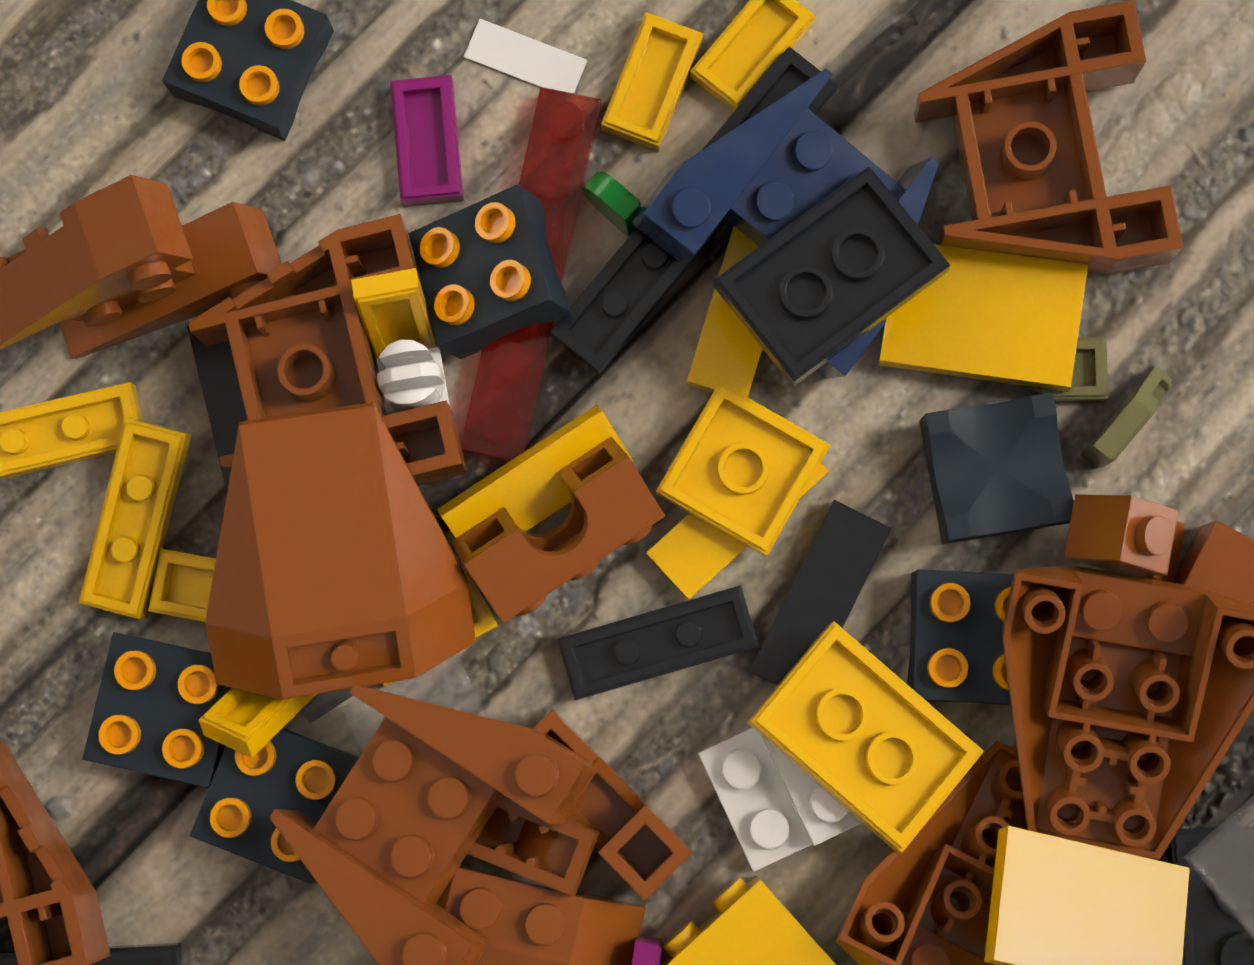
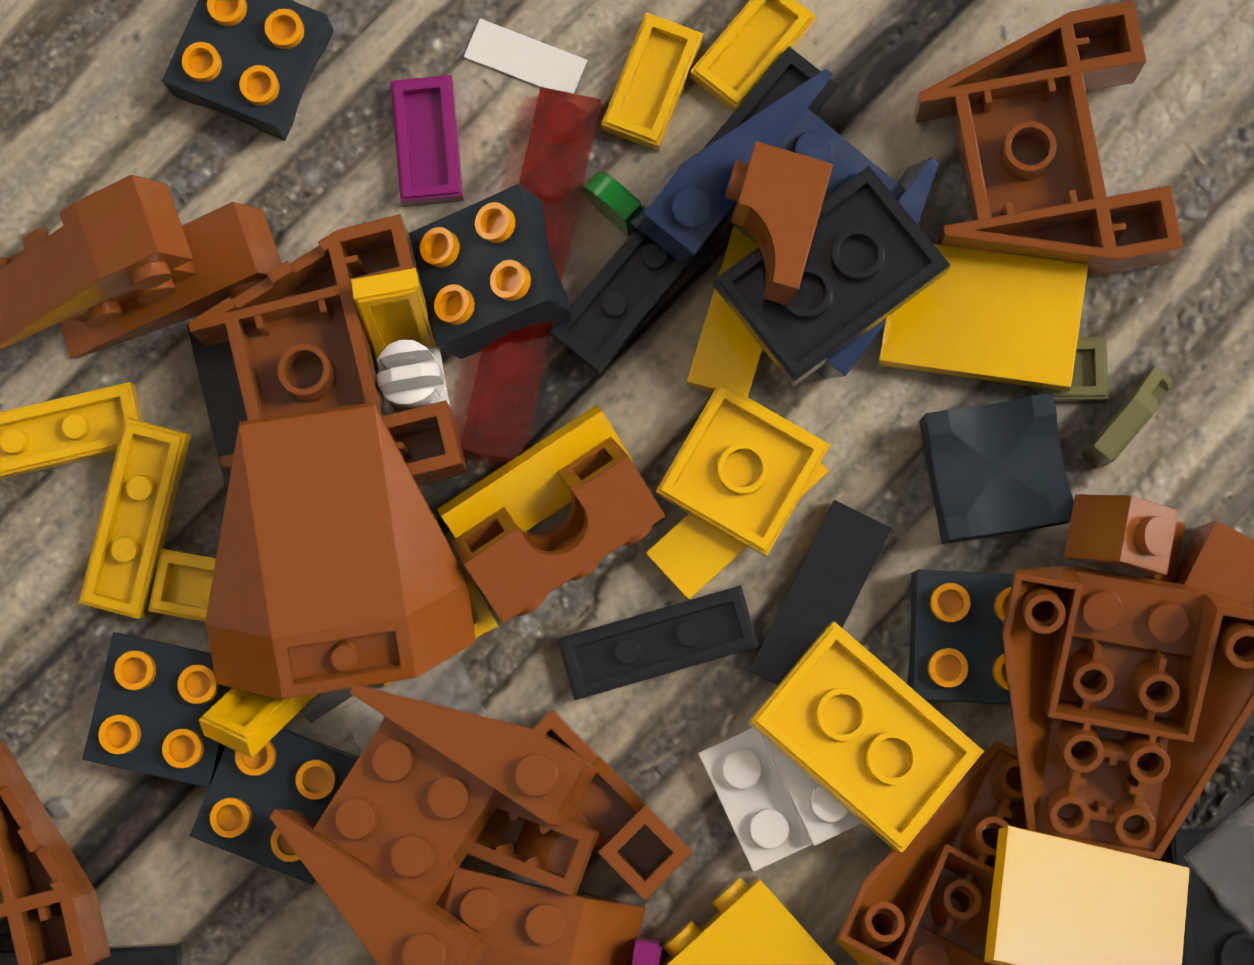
(779, 206): none -> dark orange arch

